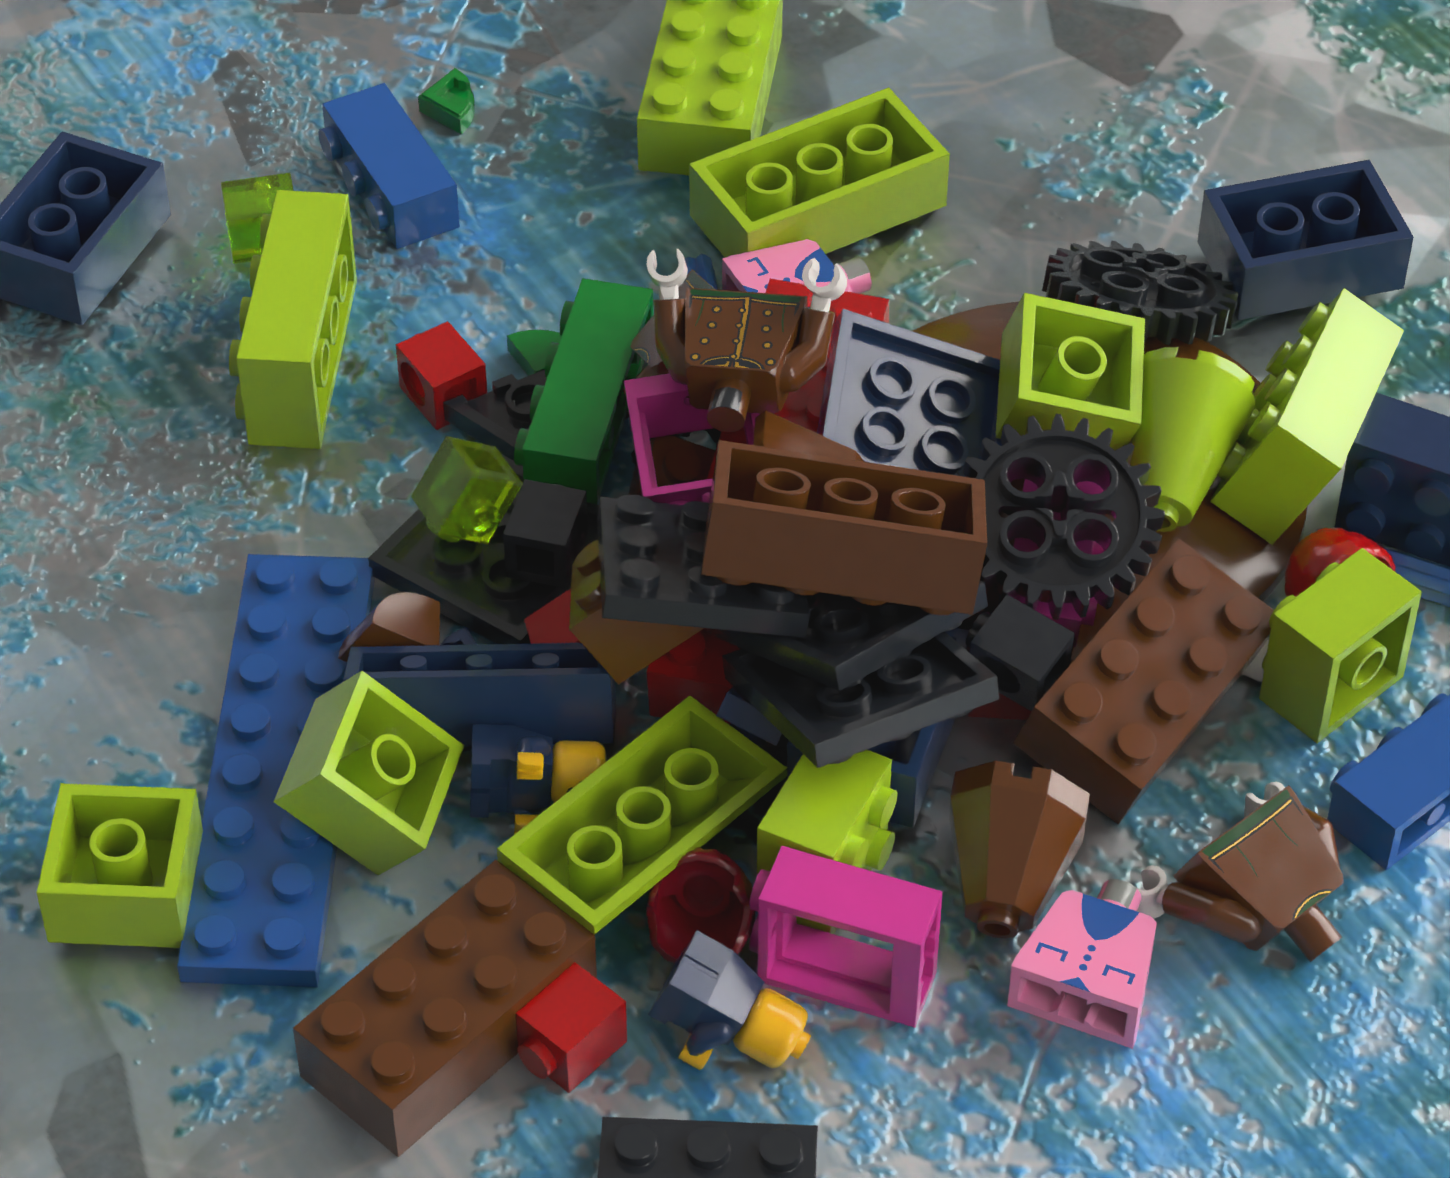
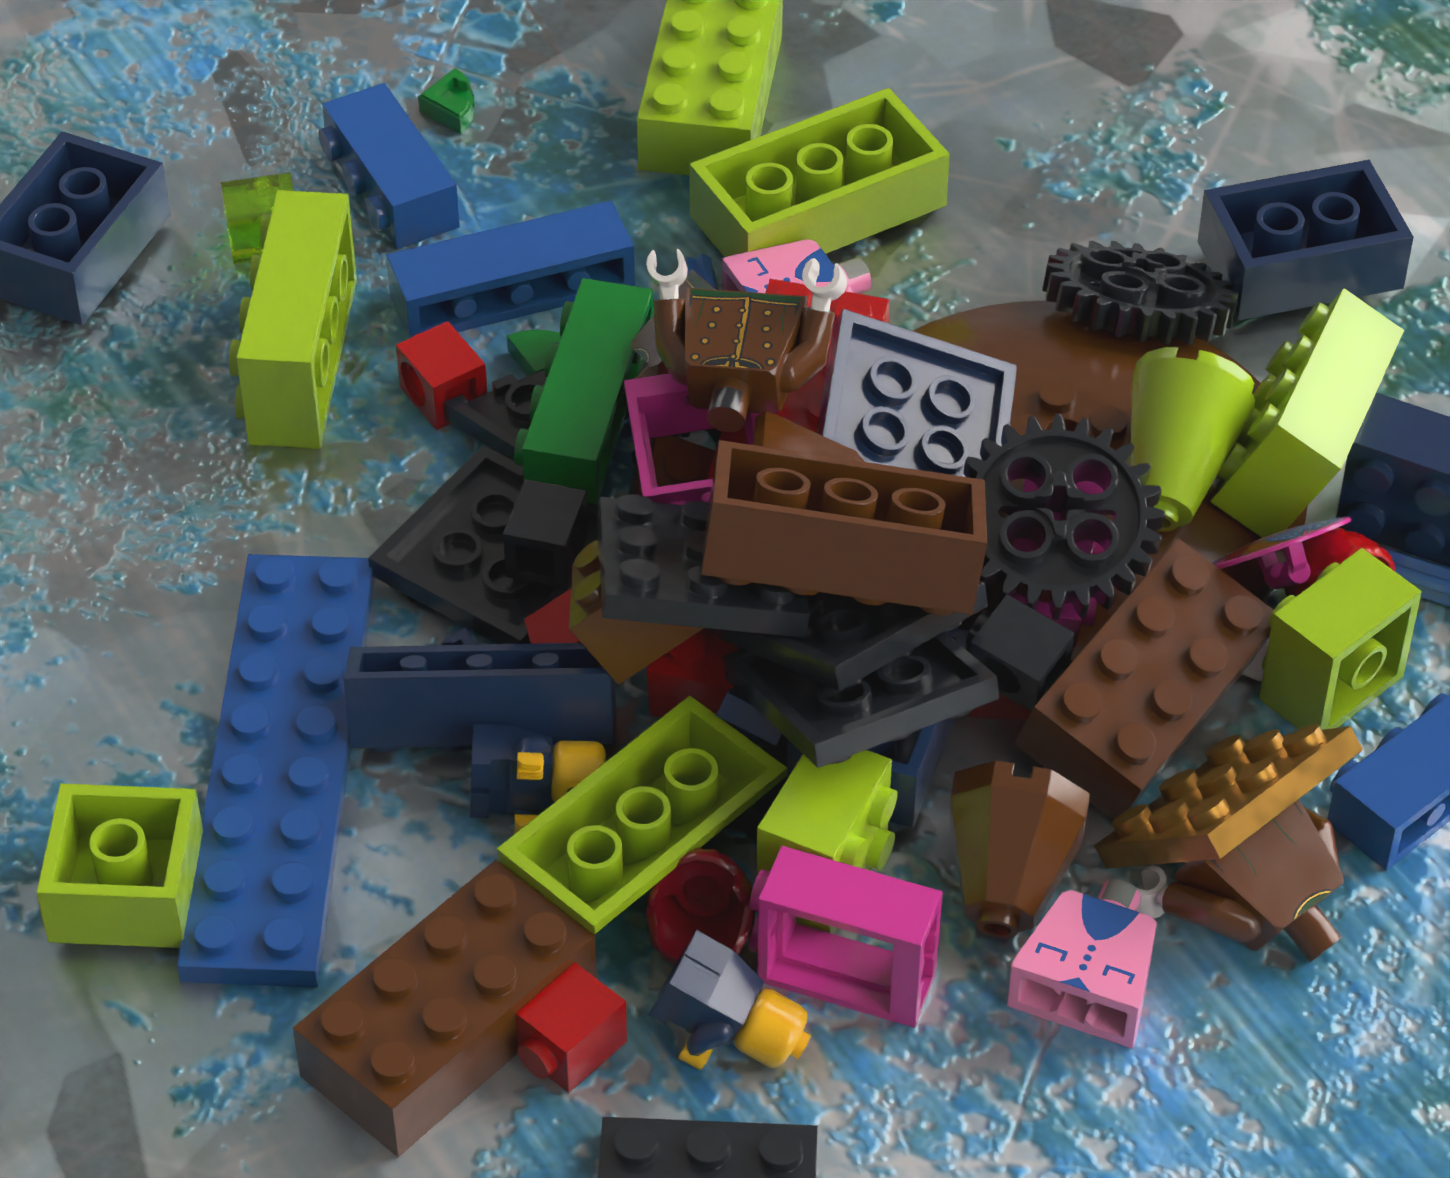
(369, 773): lime brick -> none
(397, 621): reddish brown brick -> none
(466, 490): clear neon green brick -> none
(509, 269): none -> blue brick
(1072, 365): lime brick -> none
(1227, 797): none -> pearl gold plate
(1296, 568): none -> dark pink shield

